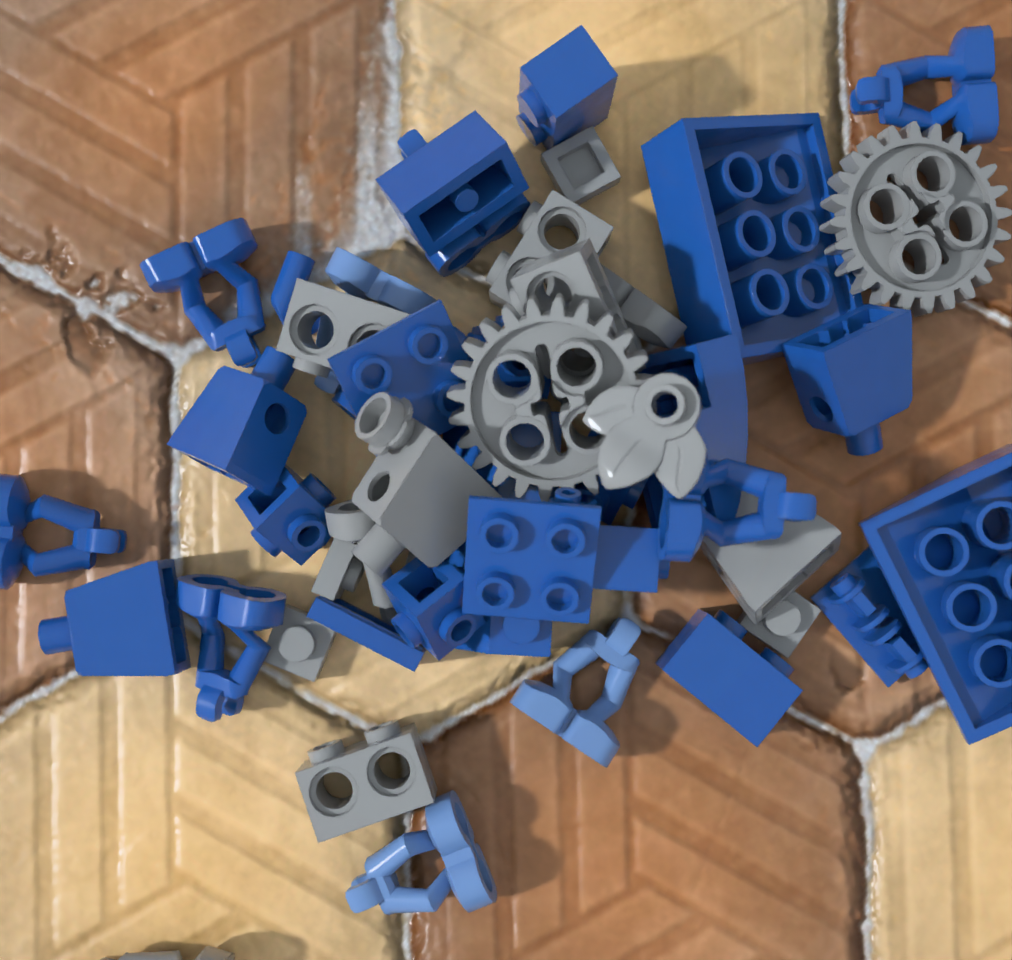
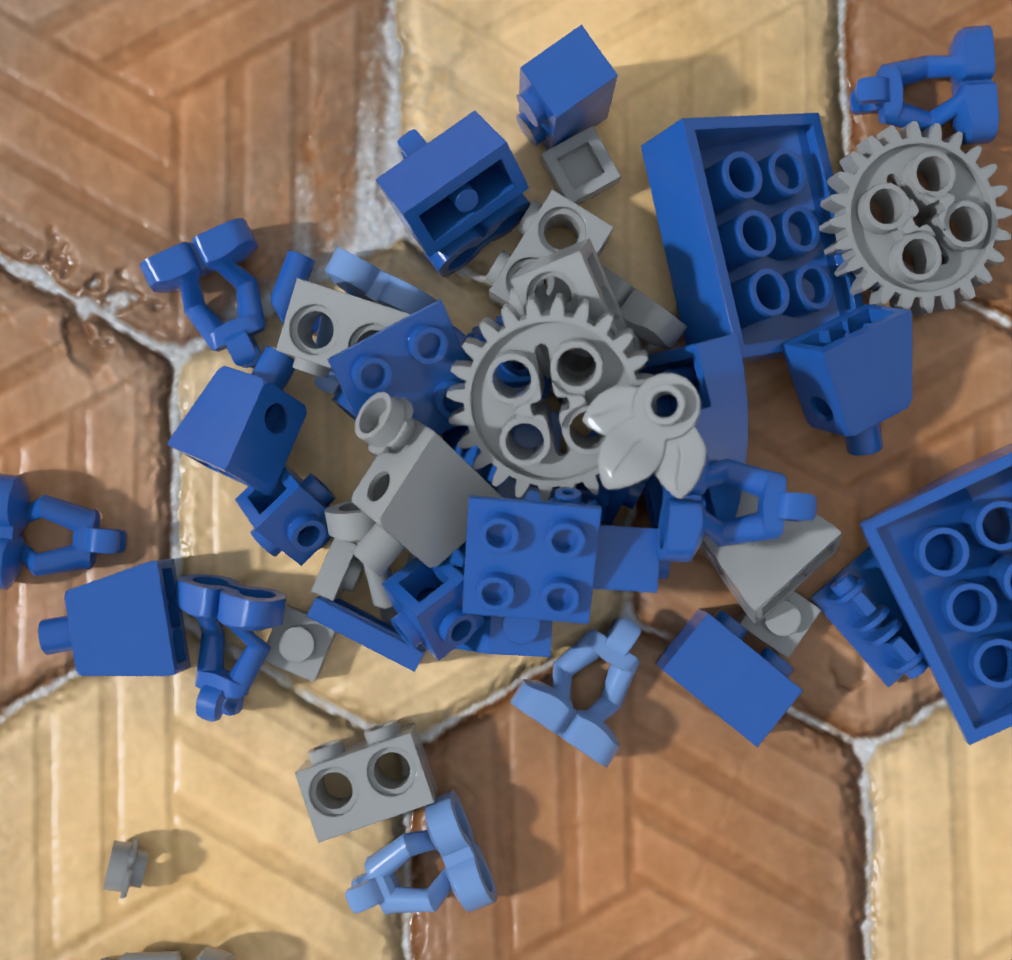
(125, 867): none -> light grey plate

